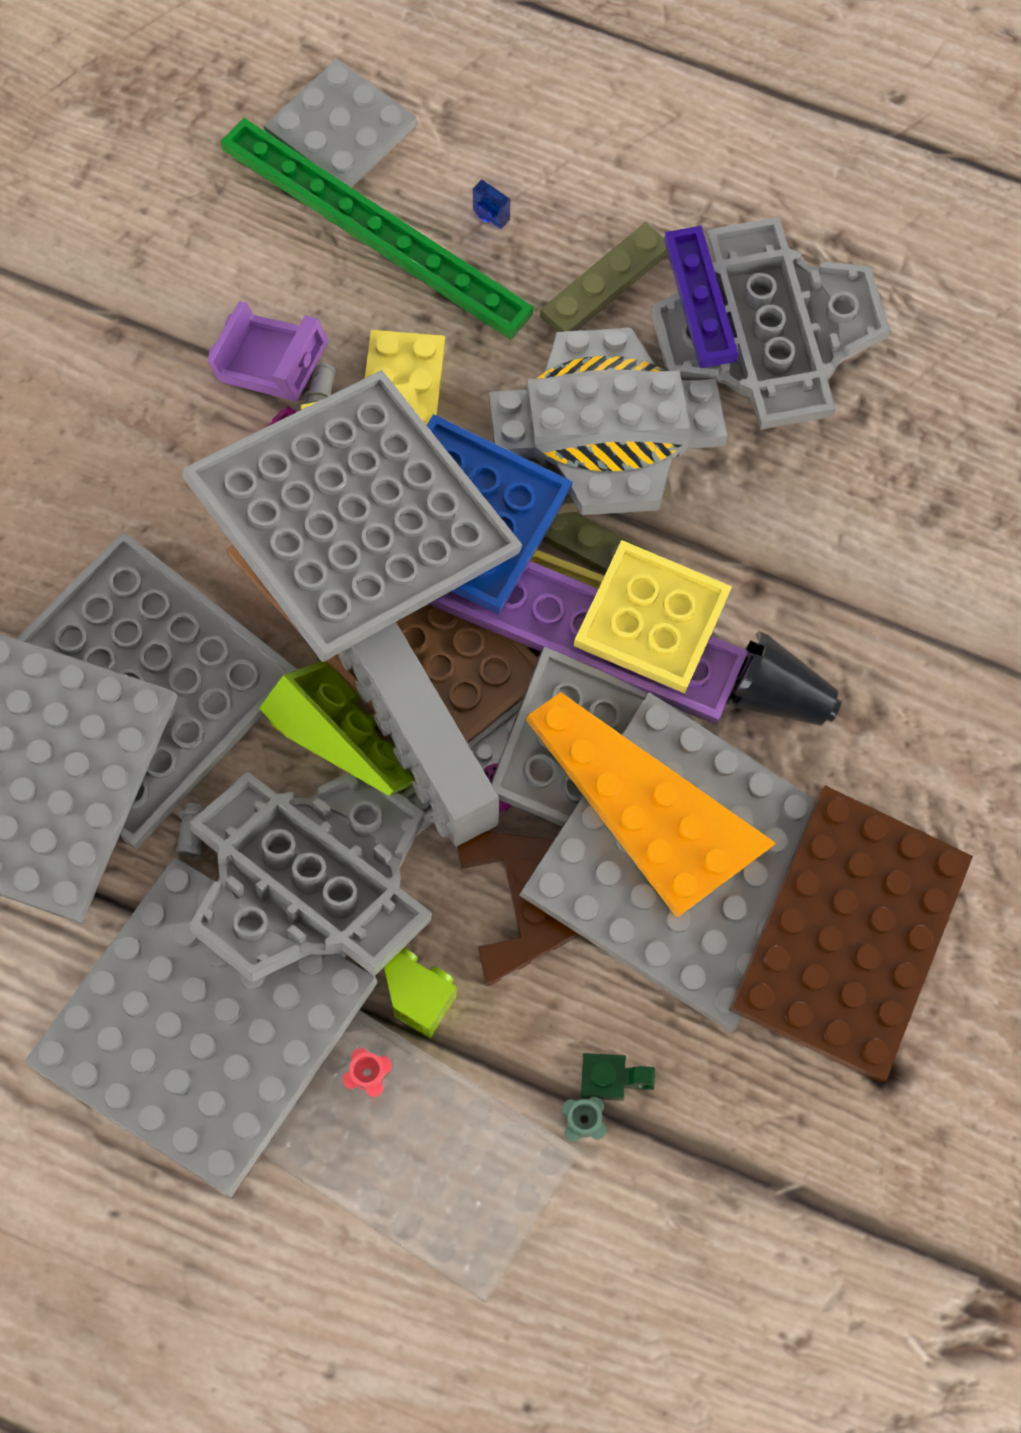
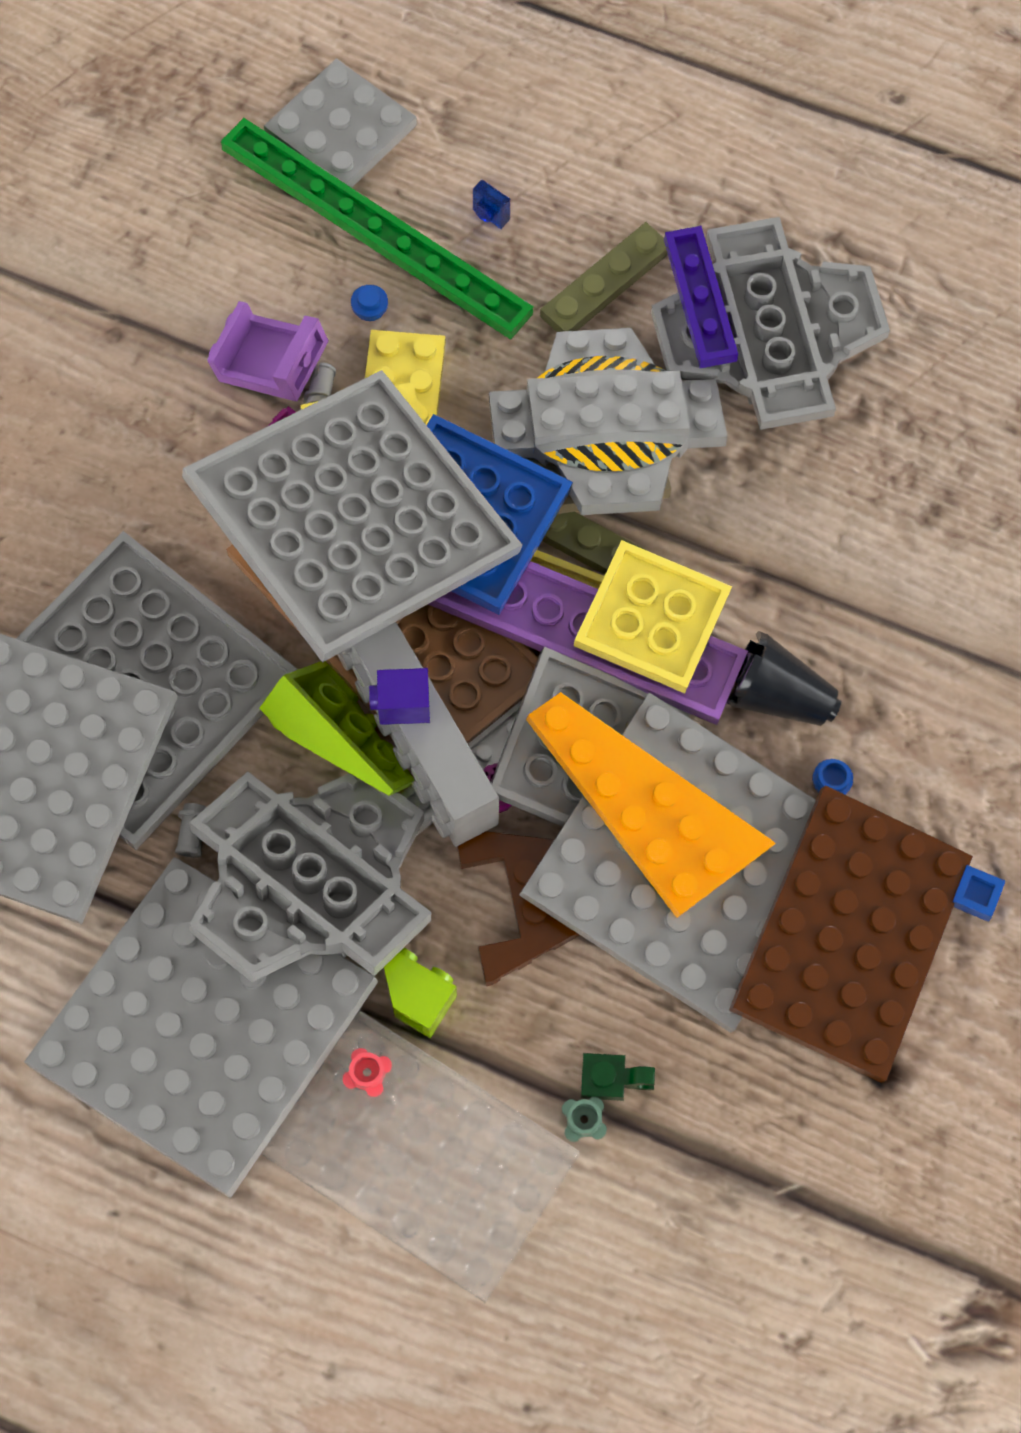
(369, 302): none -> blue plate
(401, 696): none -> dark purple brick
(834, 775): none -> blue plate
(978, 893): none -> blue plate

